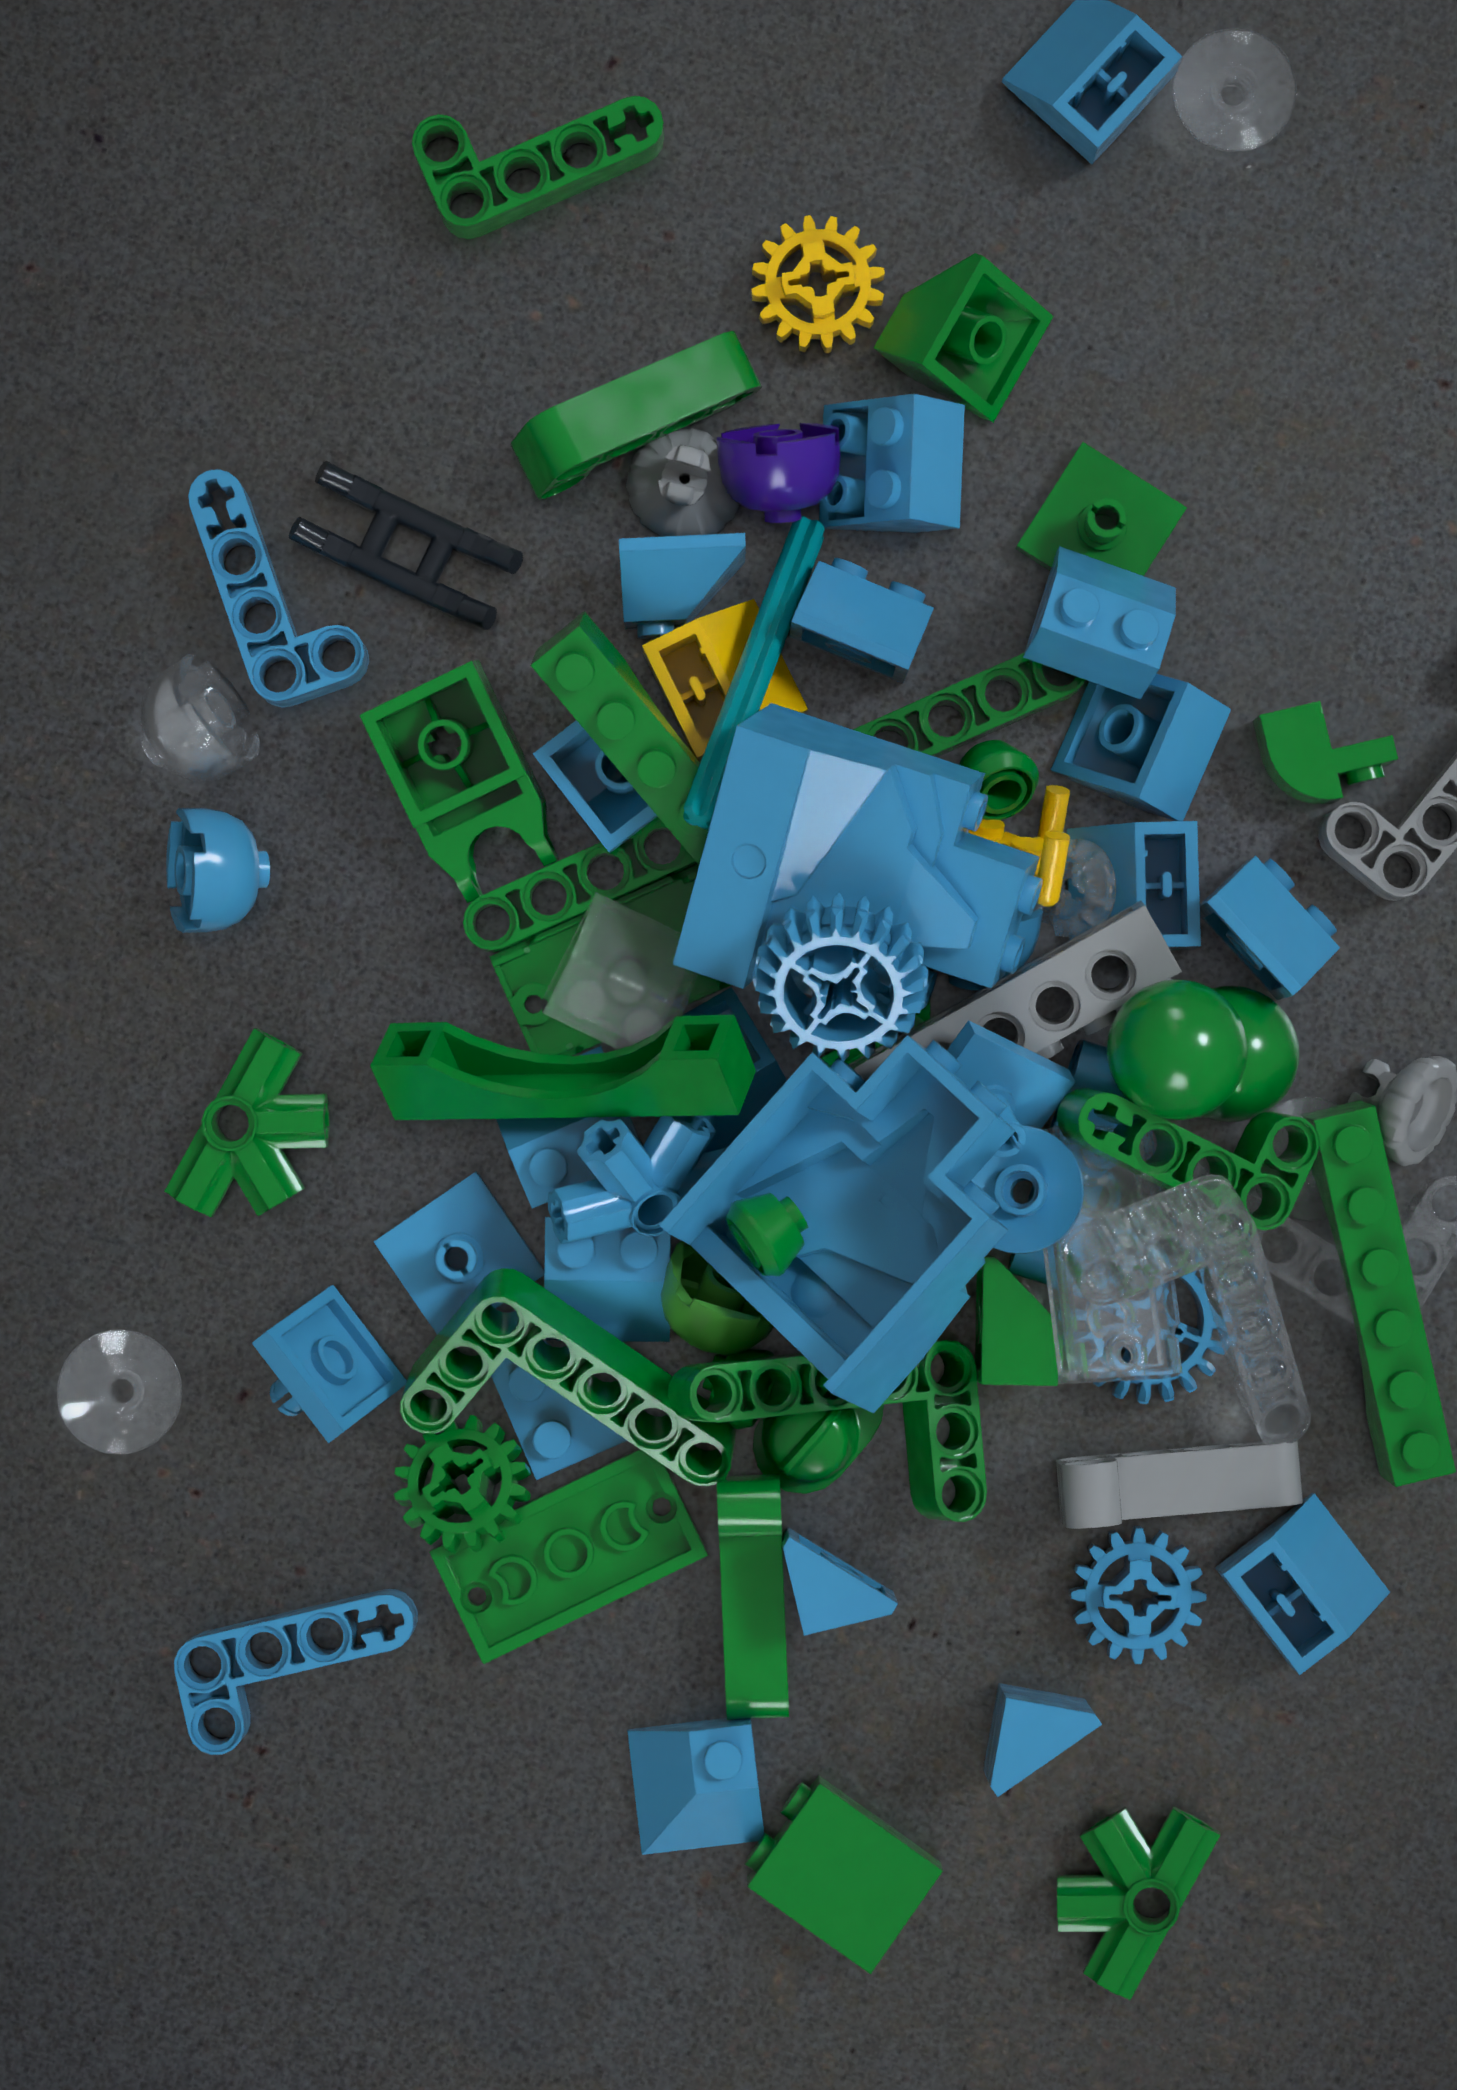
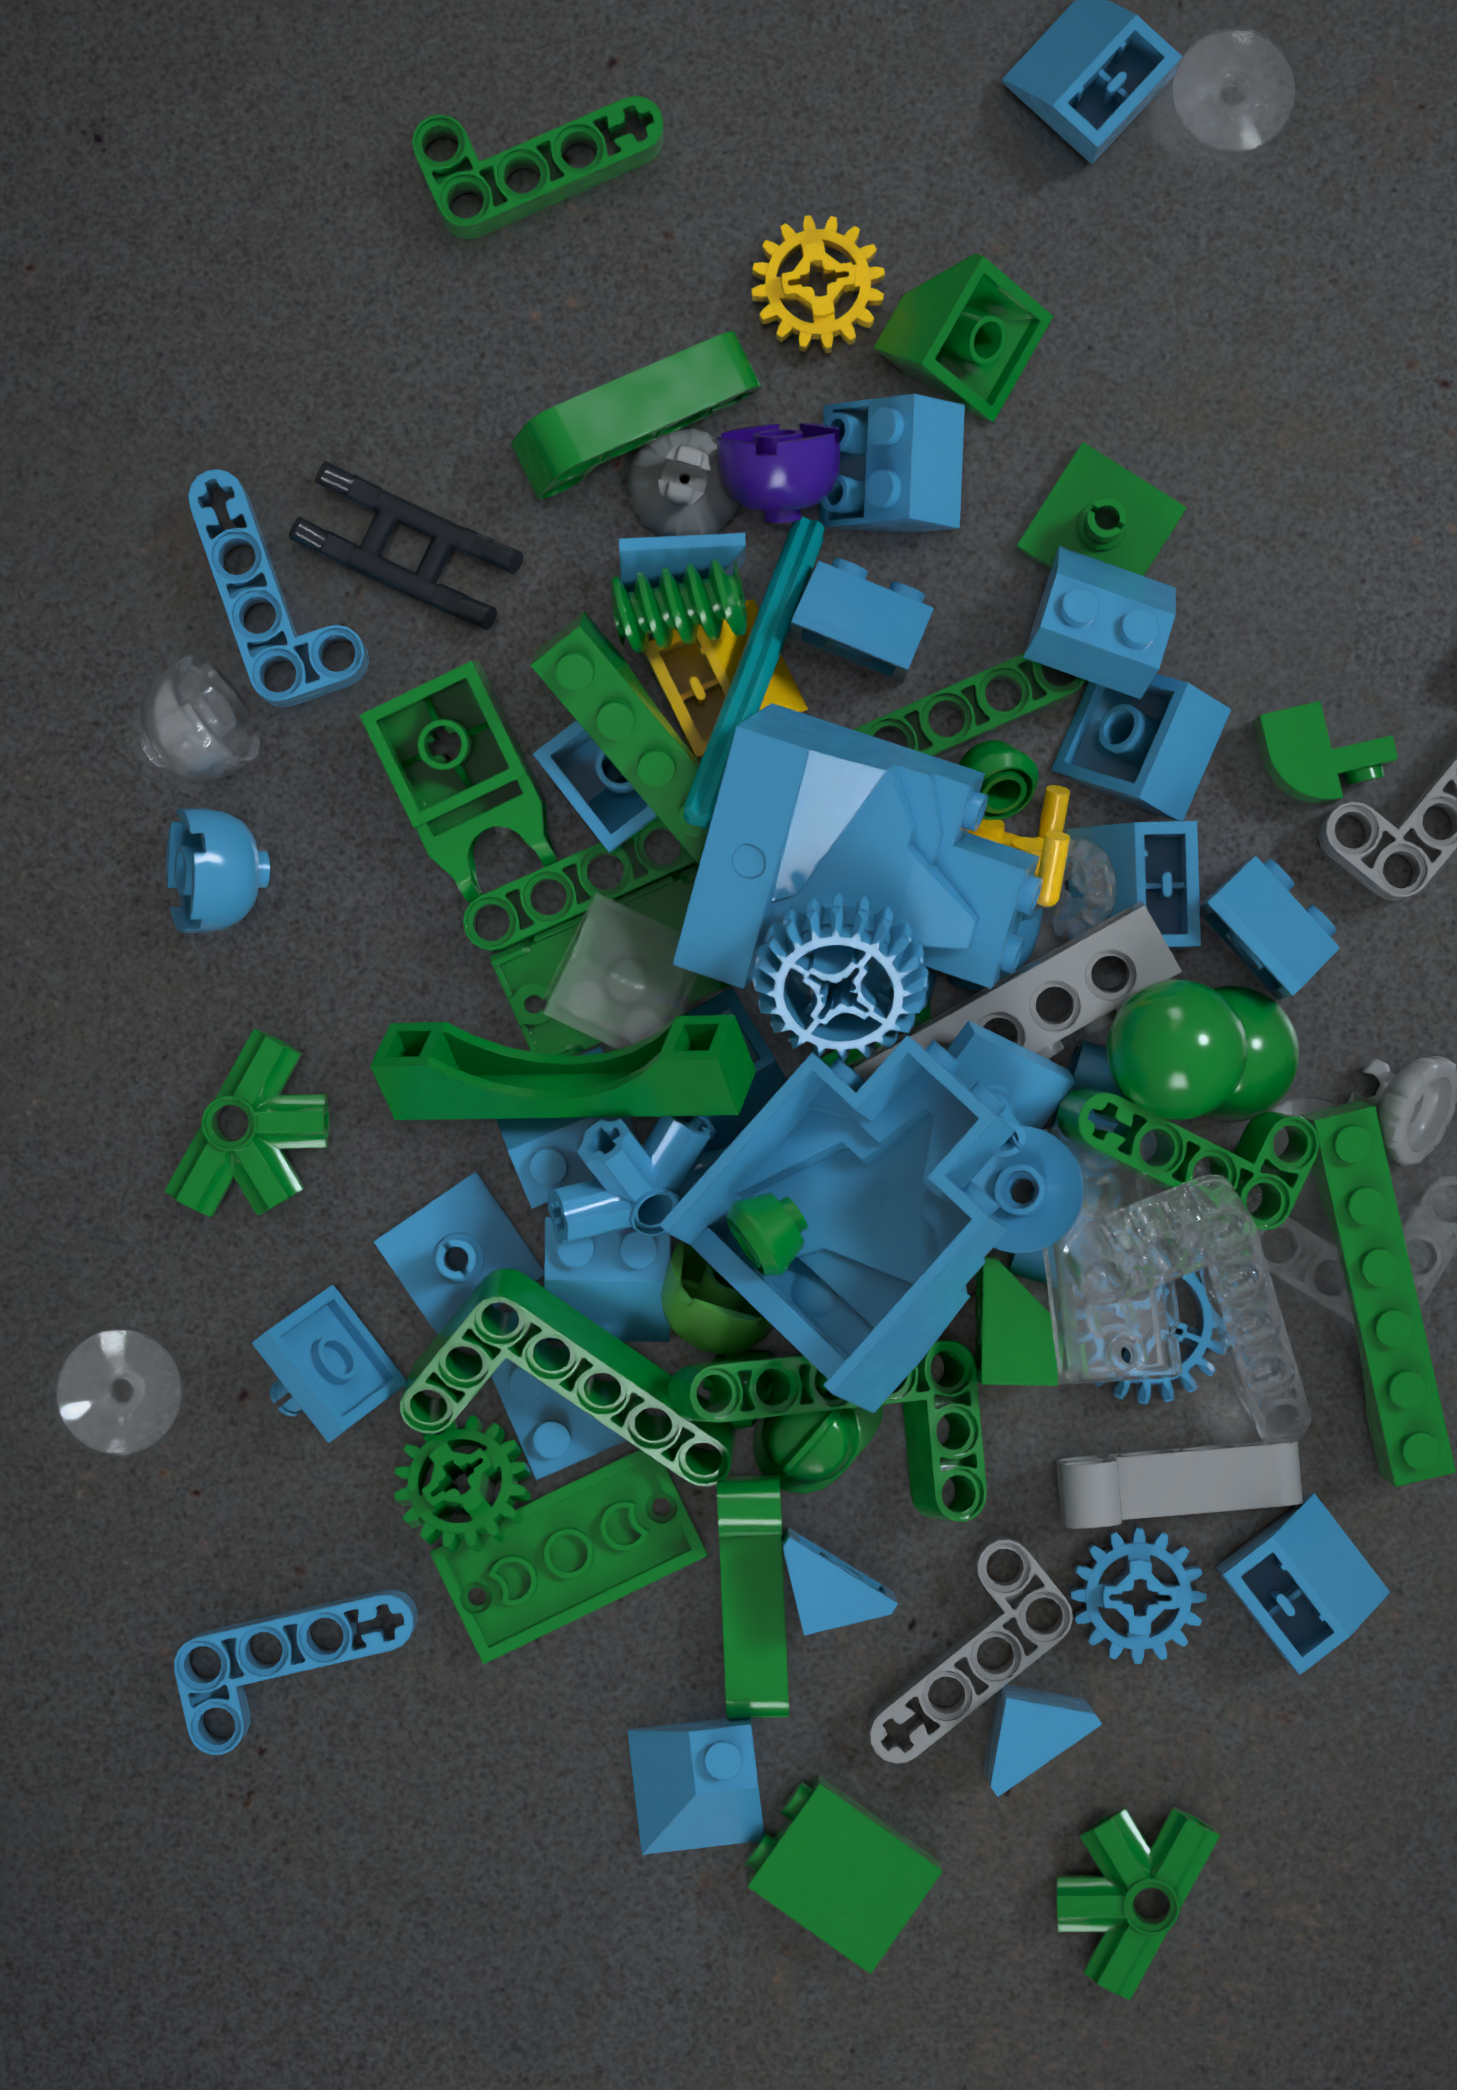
(679, 606): none -> green piece
(961, 1659): none -> light grey beam

